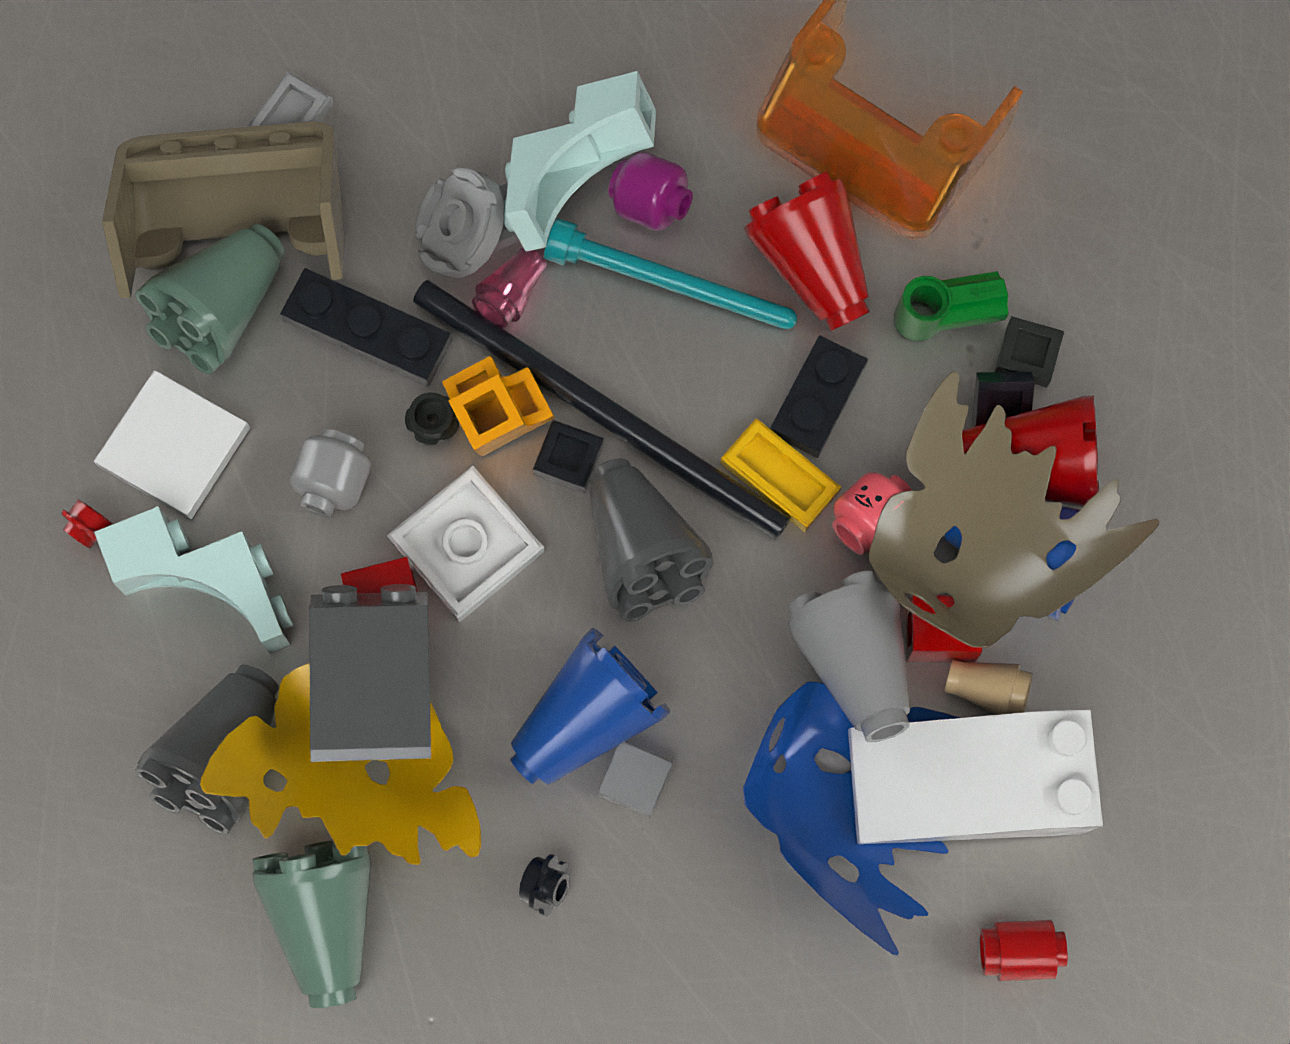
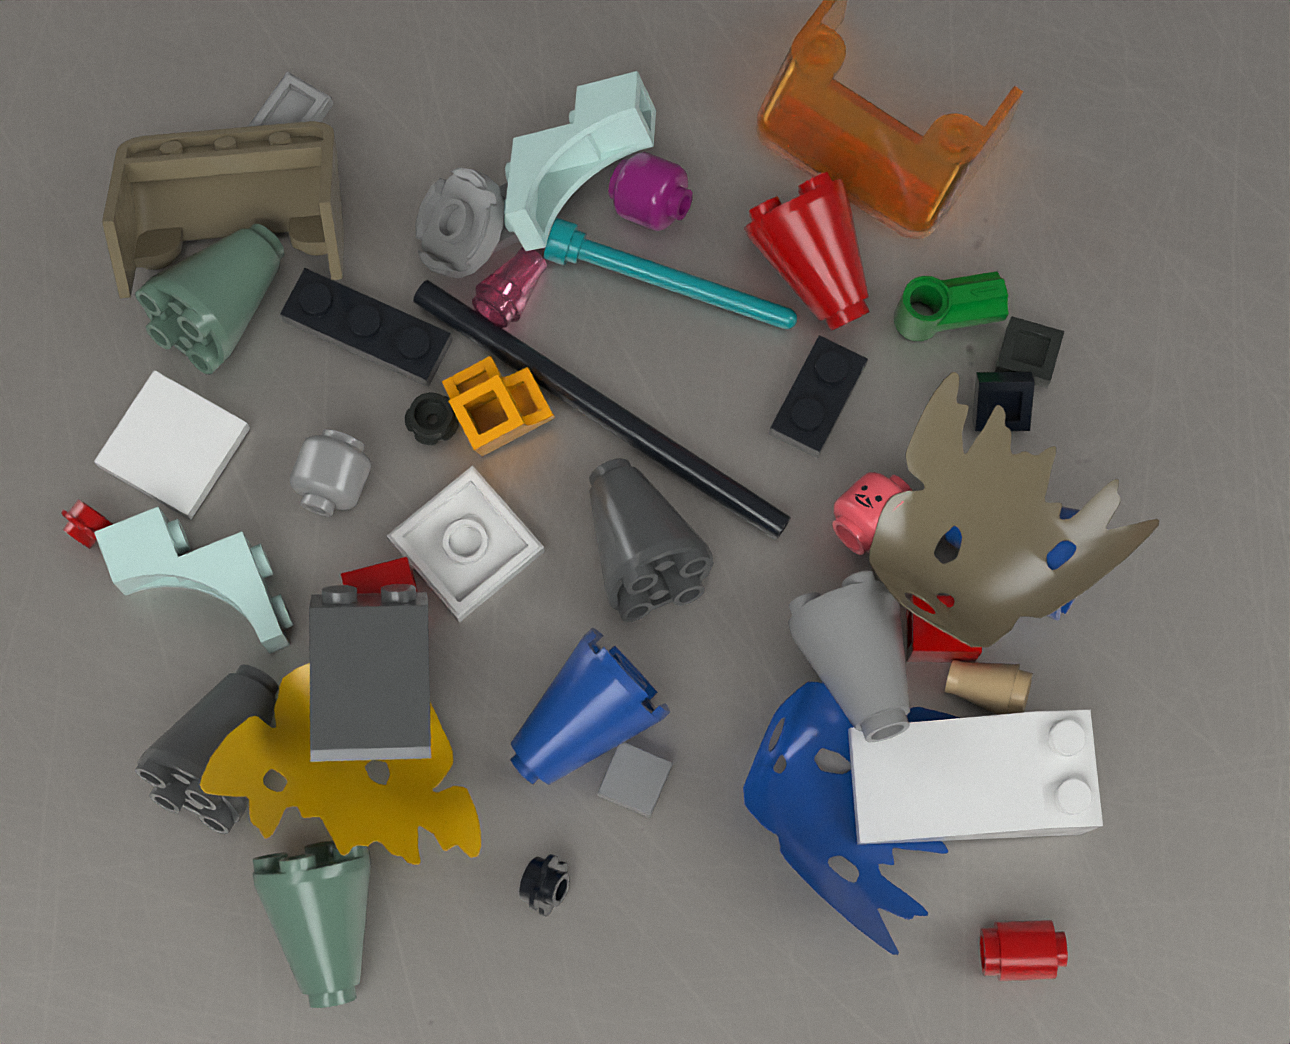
(568, 456): black tile -> none
(780, 474): yellow tile -> none
(1072, 431): red cone -> none

